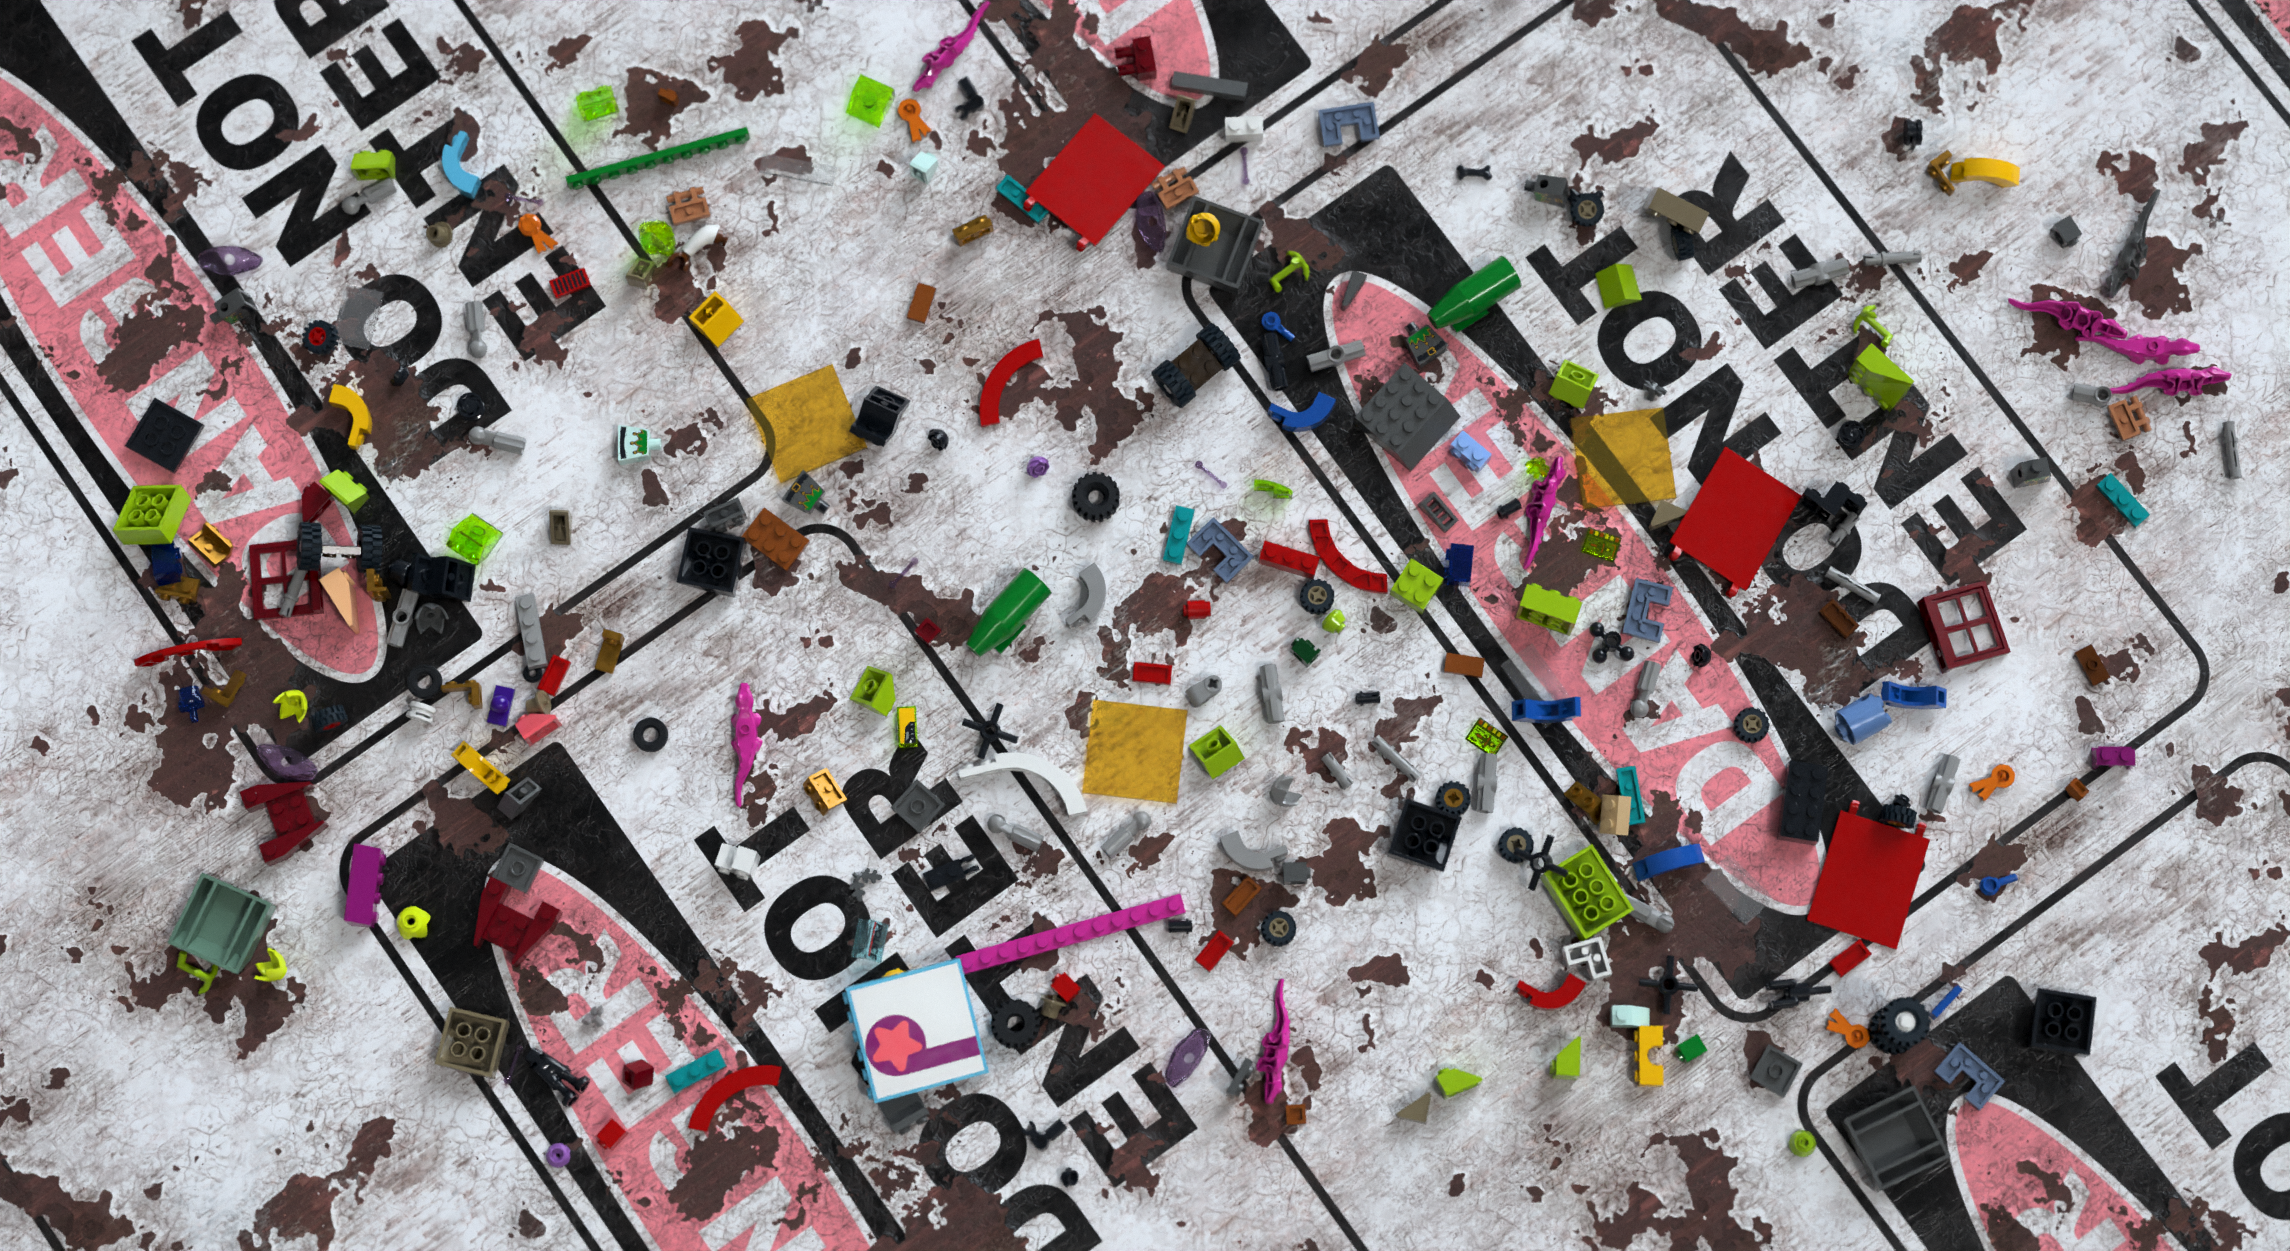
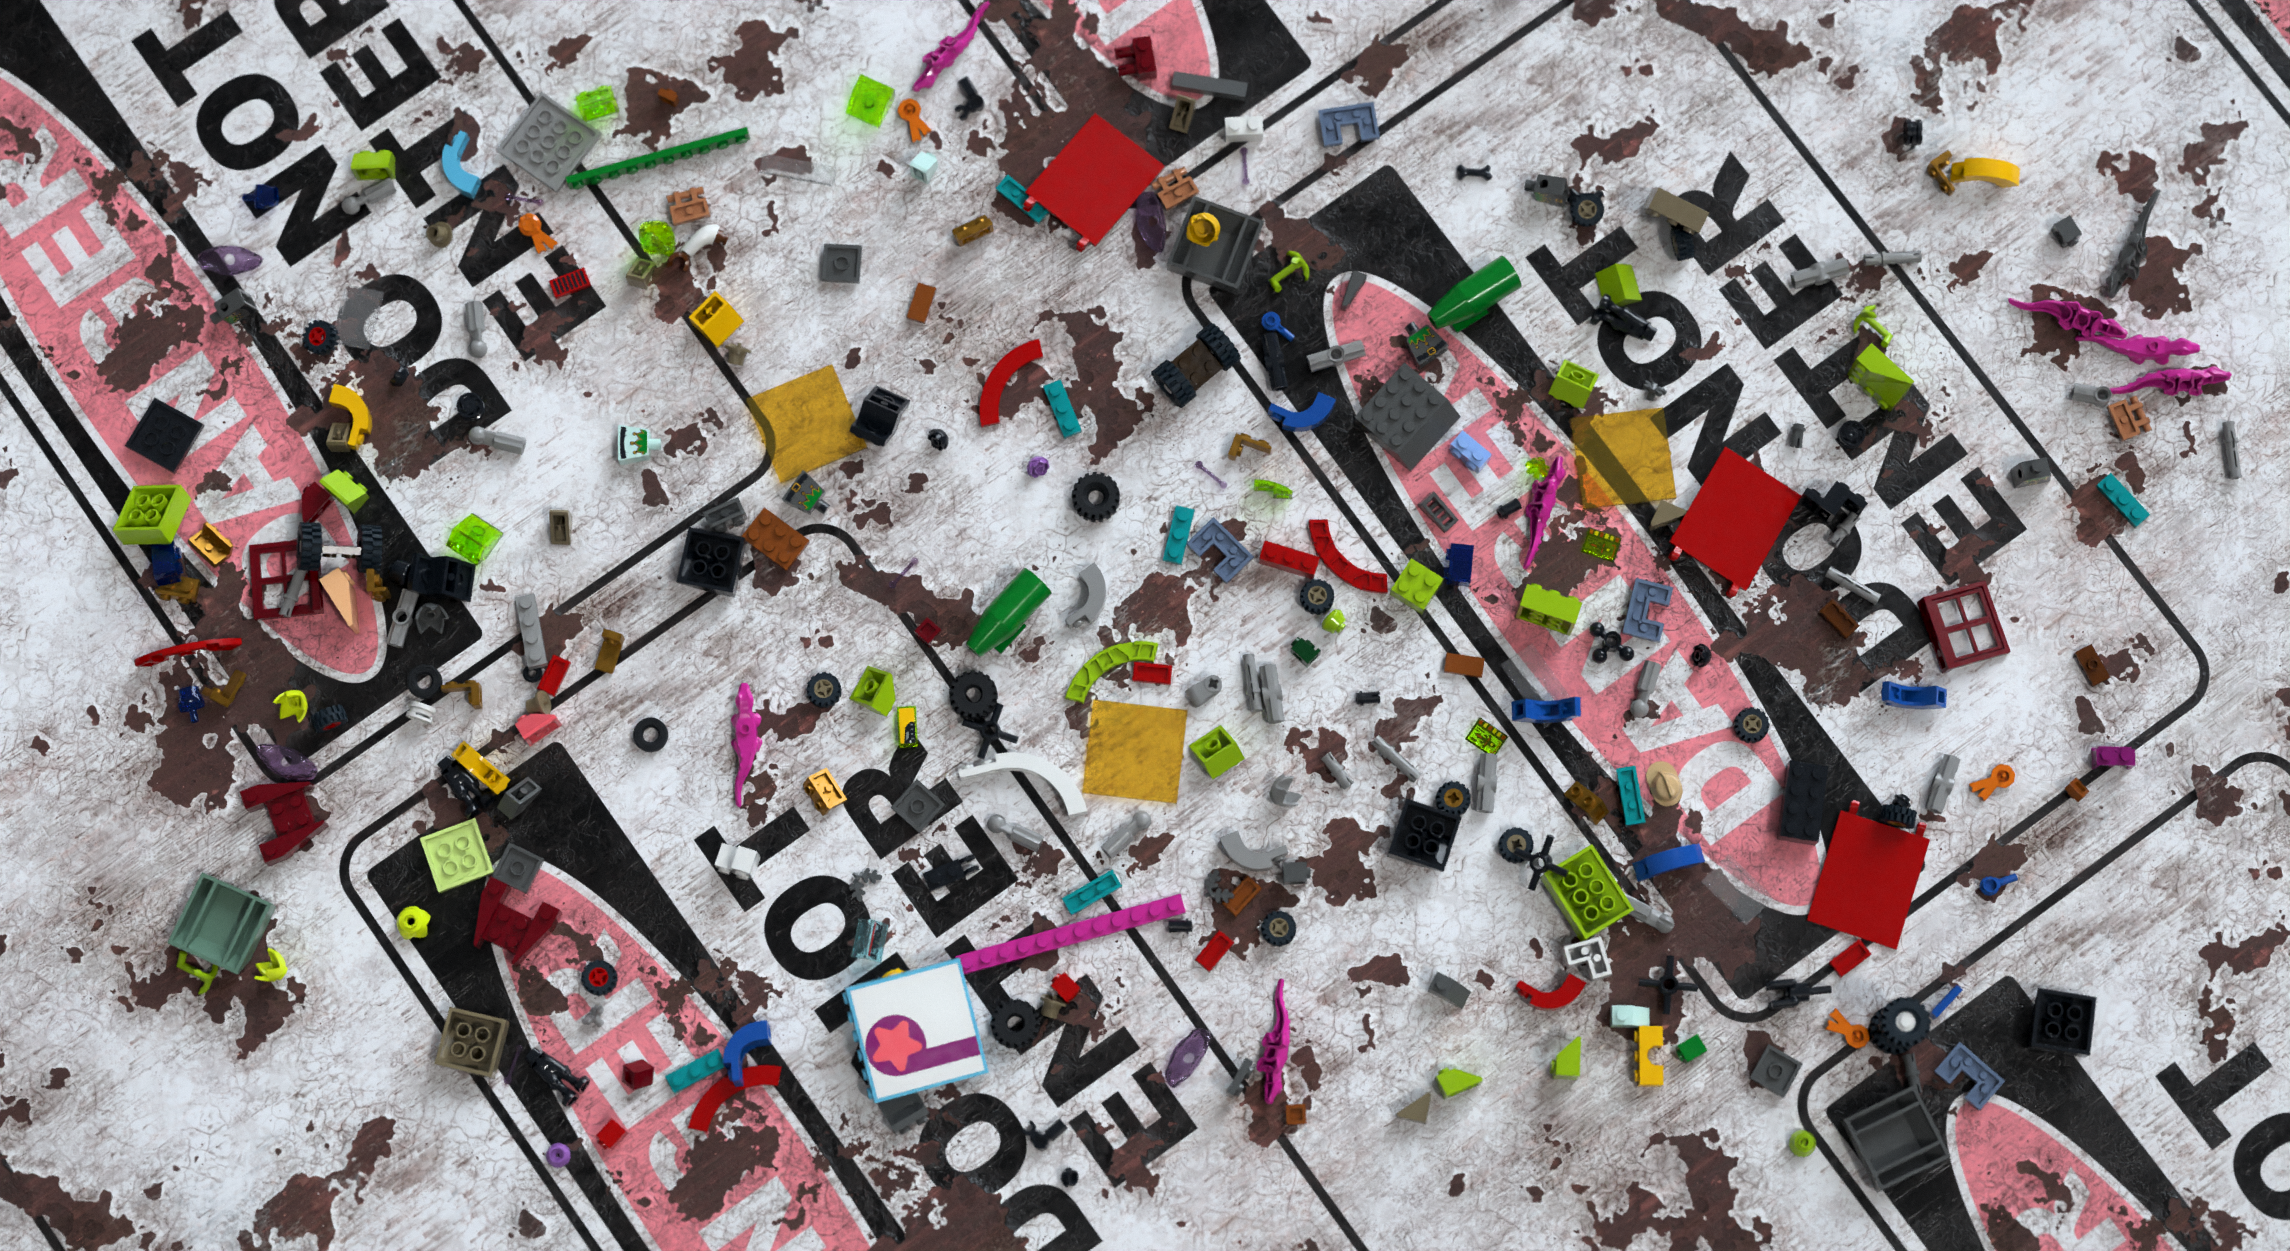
(263, 196): none -> clear blue piece
(338, 437): none -> dark tan slope
(364, 886): magenta slope -> none
(457, 855): none -> yellowish green plate
(461, 783): none -> black piece
(501, 706): dark purple tile -> none
(549, 142): none -> light grey plate
(595, 972): none -> black wheel
(736, 353): none -> dark tan piece
(743, 1041): none -> blue arch
(822, 683): none -> black wheel
(842, 263): none -> dark grey plate
(977, 709): none -> black tyre
(1062, 409): none -> teal plate
(1092, 892): none -> teal plate
(1105, 661): none -> lime tile
(1197, 609): red brick -> none
(1218, 895): none -> dark grey animal
(1245, 439): none -> pearl gold bracket
(1252, 683): none -> light grey pin
(1449, 990): none -> dark grey slope
(1615, 814): tan brick -> none
(1625, 321): none -> black piece
(1664, 783): none -> tan piece
(1797, 435): none -> dark grey pin
(1861, 719): medium blue cylinder -> none
(1911, 1071): none -> dark grey pin

